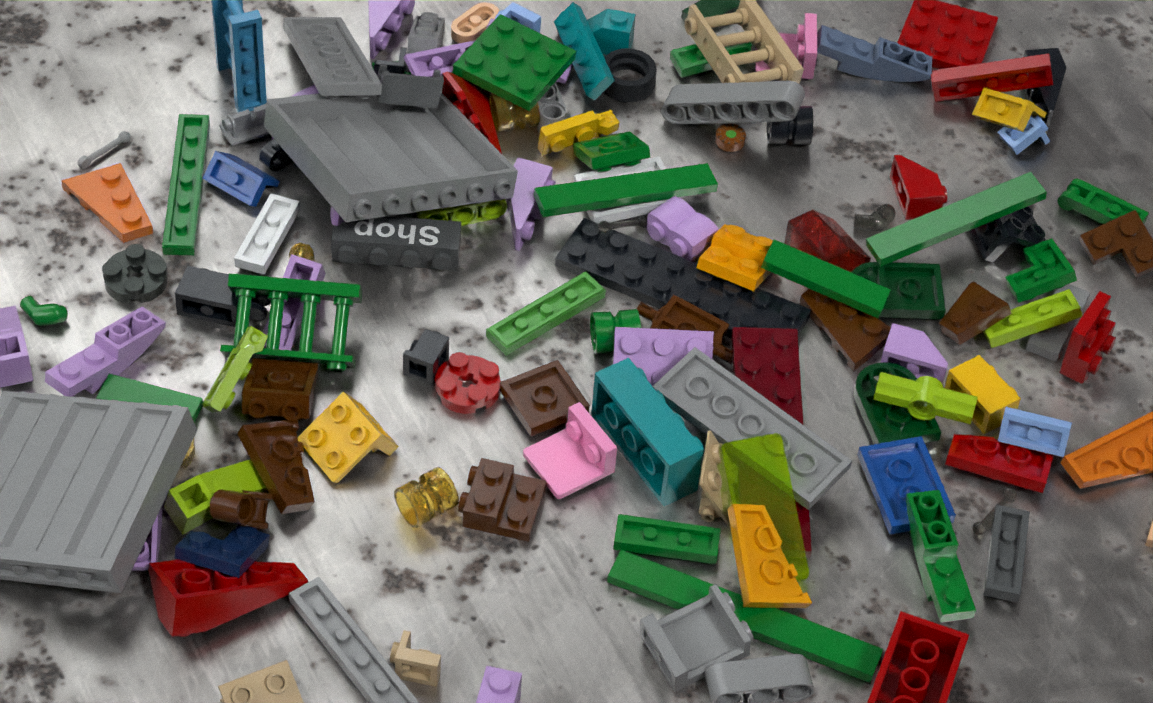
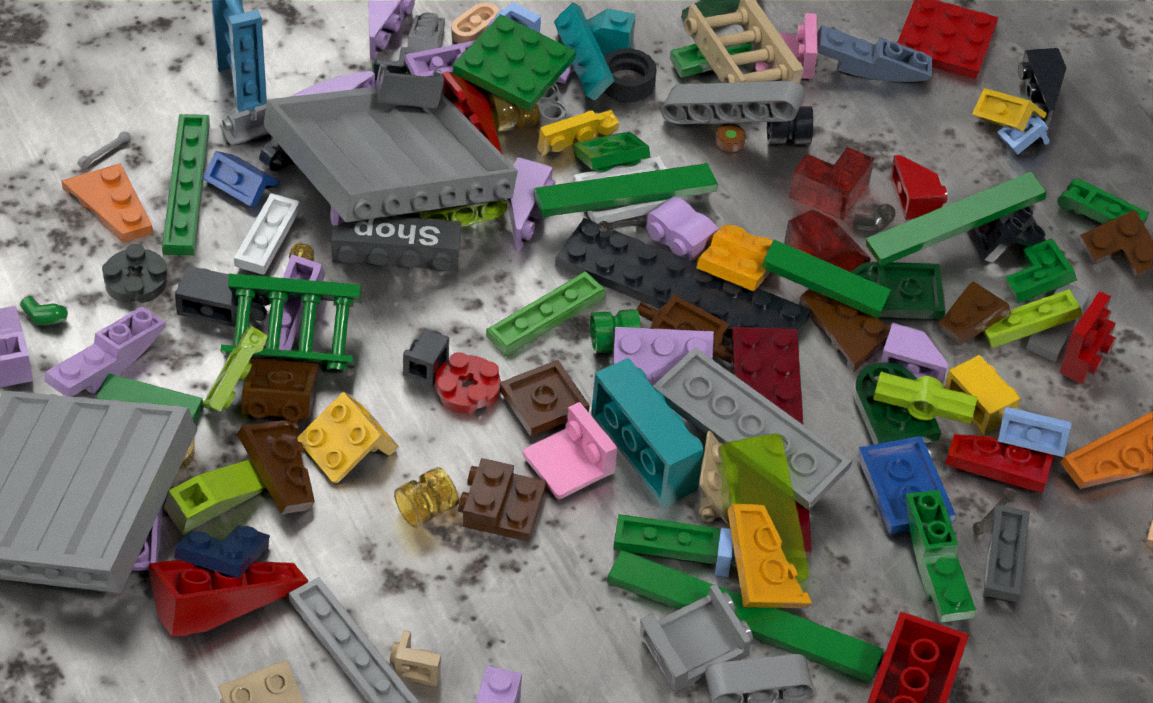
(241, 508): reddish brown piece -> none
(332, 57): light grey plate -> none
(725, 553): none -> light blue plate
(829, 186): none -> clear red brick
(996, 75): red fence -> none

